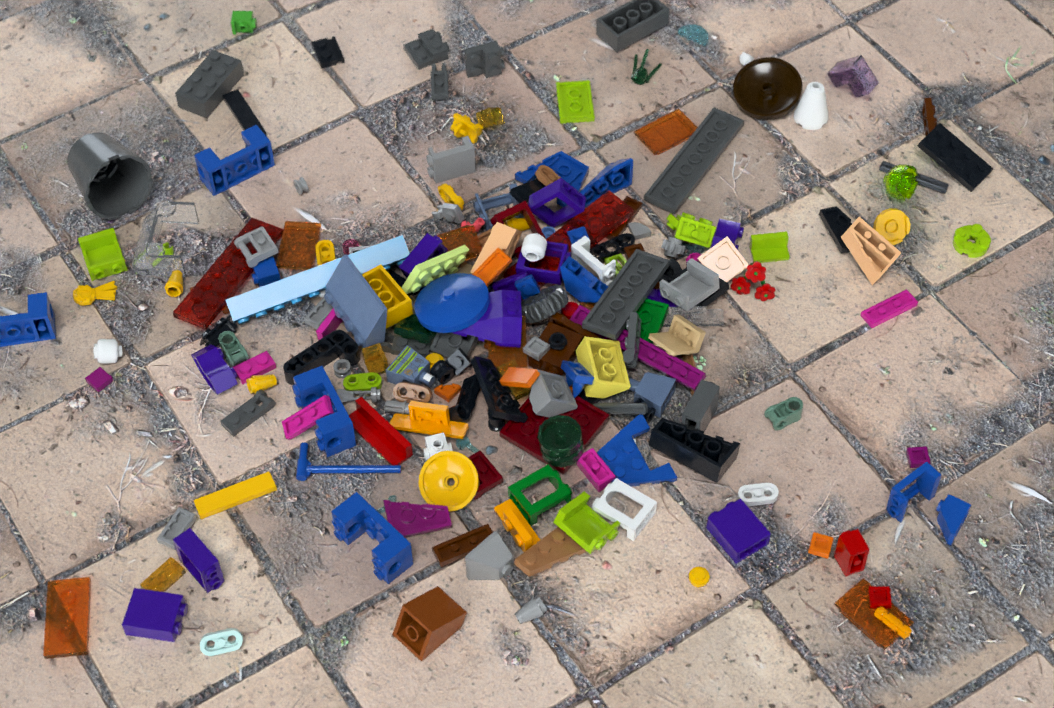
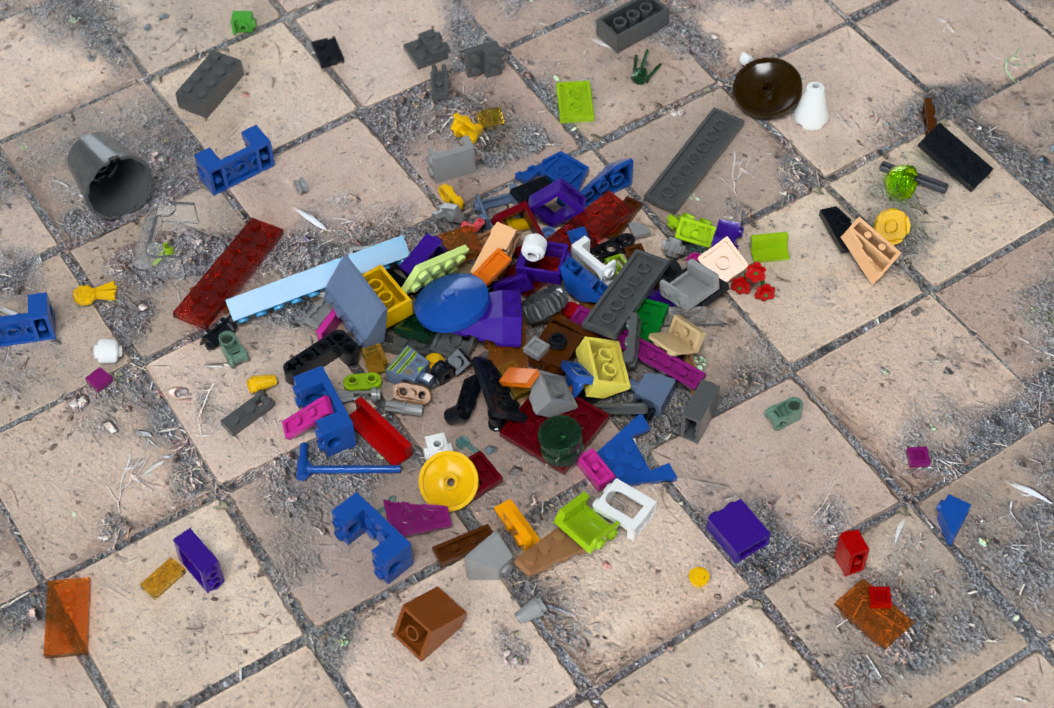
(102, 254): lime panel -> none
(154, 615): dark purple brick -> none
(174, 285): yellow cone -> none
(178, 524): light grey plate -> none
(214, 368): dark purple brick -> none
(222, 644): light aqua plate -> none
(235, 495): yellow tile -> none
(241, 110): black tile -> none
(255, 366): dark pink plate -> none
(262, 244): light grey plate -> none
(265, 272): blue slope -> none
(298, 245): clear orange piece -> none
(324, 252): yellow plate -> none
(342, 363): light grey bush -> none
(347, 244): clear pink bush -> none
(429, 419): light orange bracket -> none
(447, 392): orange tile -> none
(527, 286): blue plate -> none
(529, 511): green panel -> none
(546, 175): medium nougat plate -> none
(666, 132): clear orange piece -> none
(694, 33): clear light blue tile -> none
(694, 449): black wedge -> none
(757, 494): white plate -> none
(820, 545): orange plate -> none
(854, 73): clear purple brick -> none
(889, 308): dark pink tile -> none
(892, 622): light orange axle -> none
(926, 484): blue panel -> none
(971, 232): lime plate -> none

